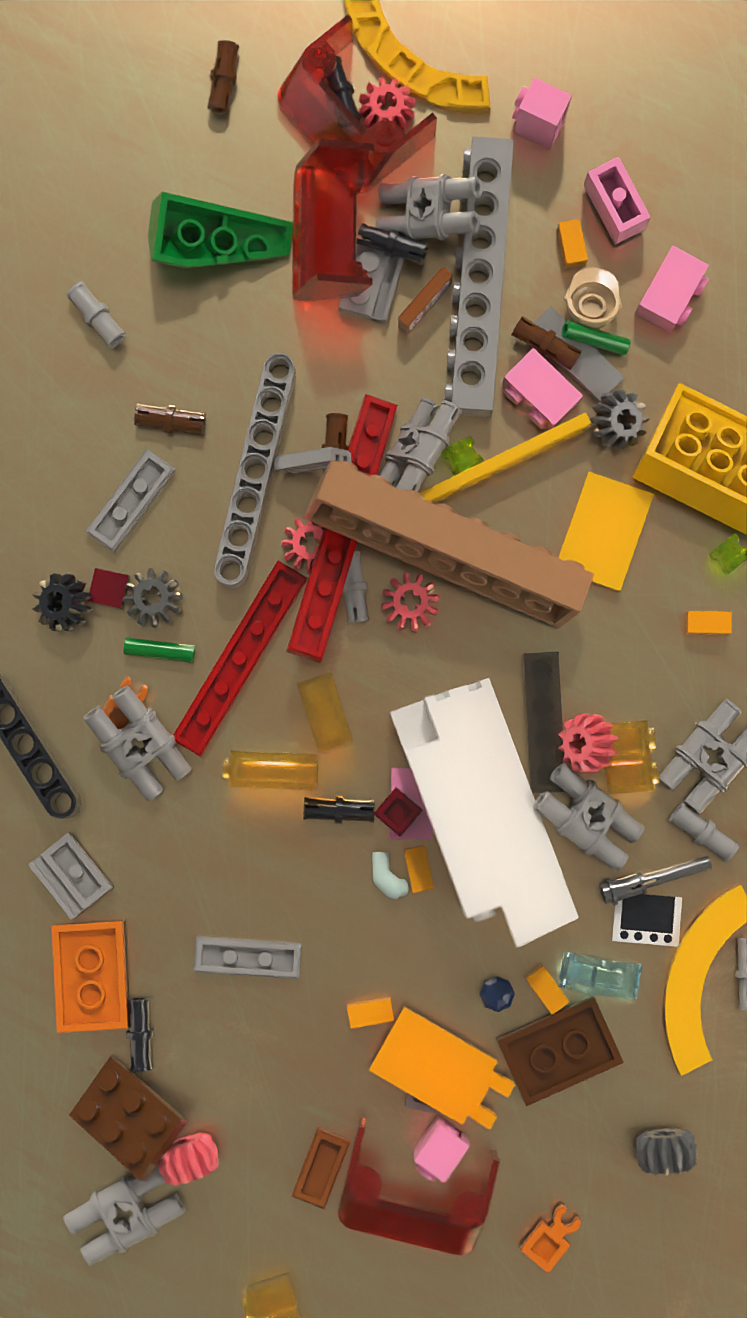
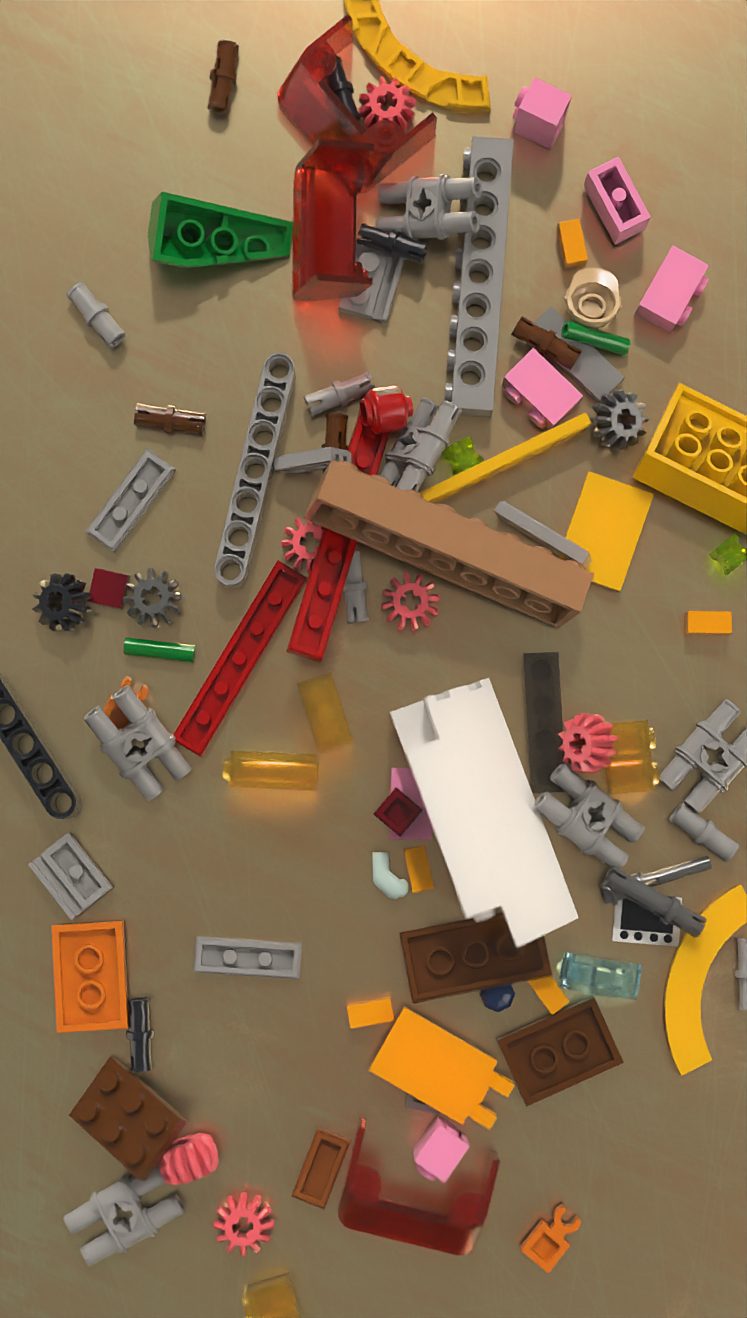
(255, 1232): none -> coral gear
(338, 809): black pin -> none
(339, 394): none -> light grey pin
(386, 409): none -> red head
(425, 300): dark orange tile -> none
(469, 958): none -> reddish brown tile
(542, 534): none -> light grey tile
(666, 1151): dark grey gear -> none
(667, 909): none -> dark grey pin

